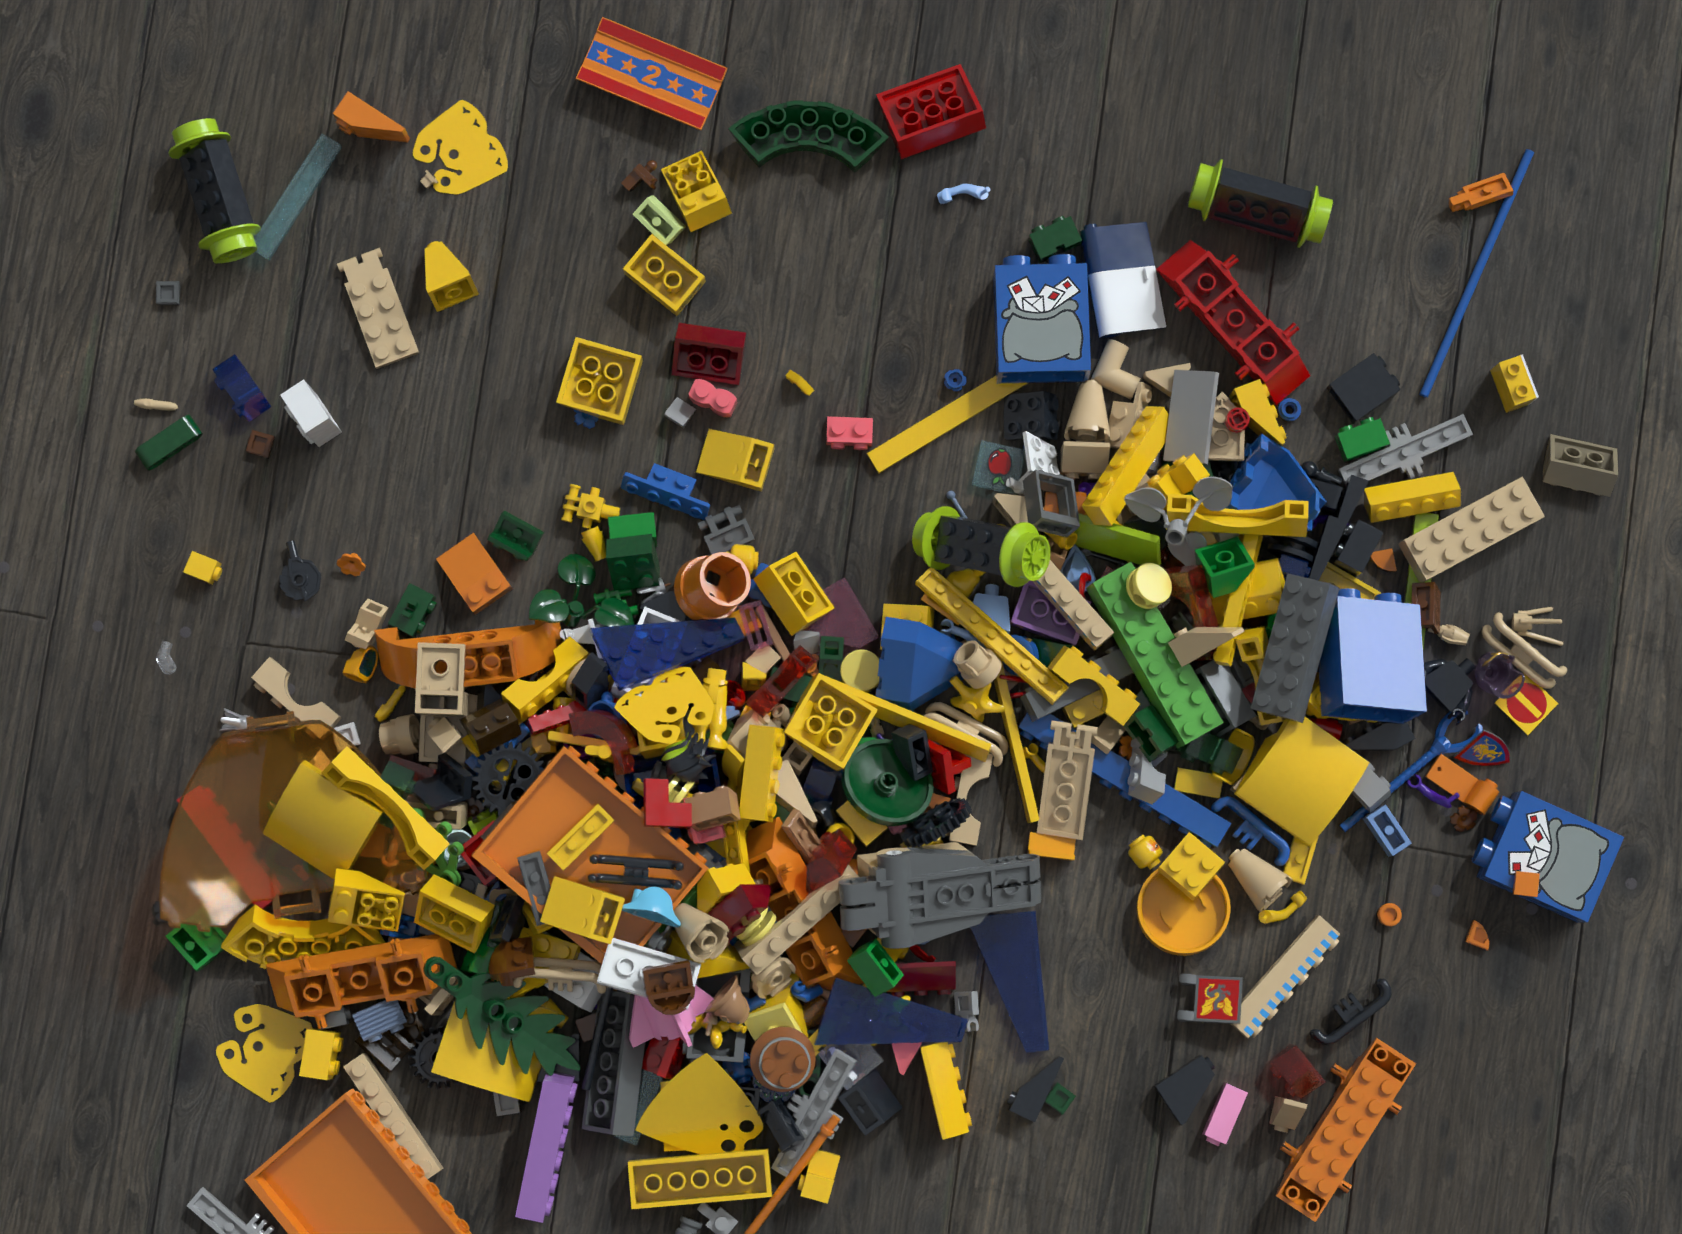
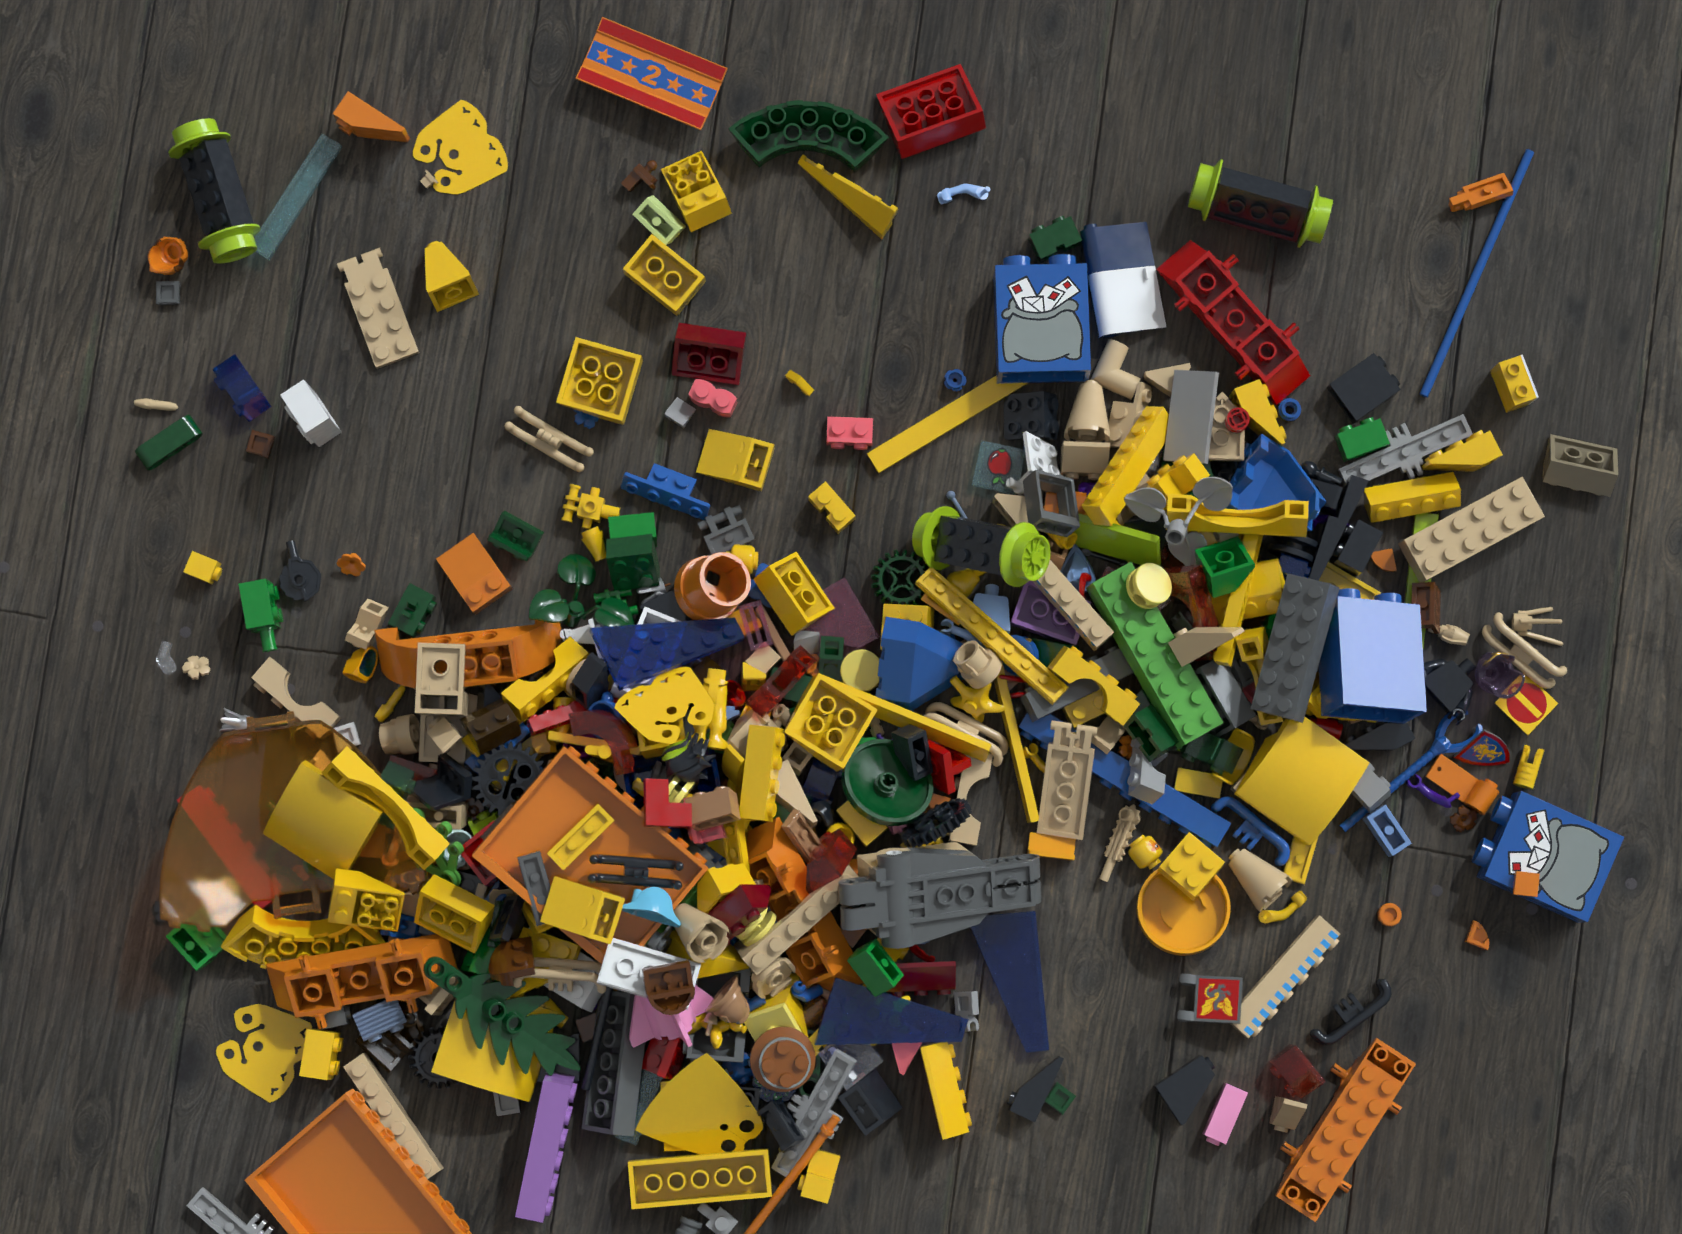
(167, 256): none -> orange hair
(195, 666): none -> tan plant
(261, 610): none -> green brick
(548, 439): none -> tan piece
(826, 499): none -> yellow brick
(862, 204): none -> yellow wedge
(886, 566): none -> dark green gear
(1119, 841): none -> tan piece
(1472, 455): none -> yellow slope
(1527, 772): none -> yellow hinge

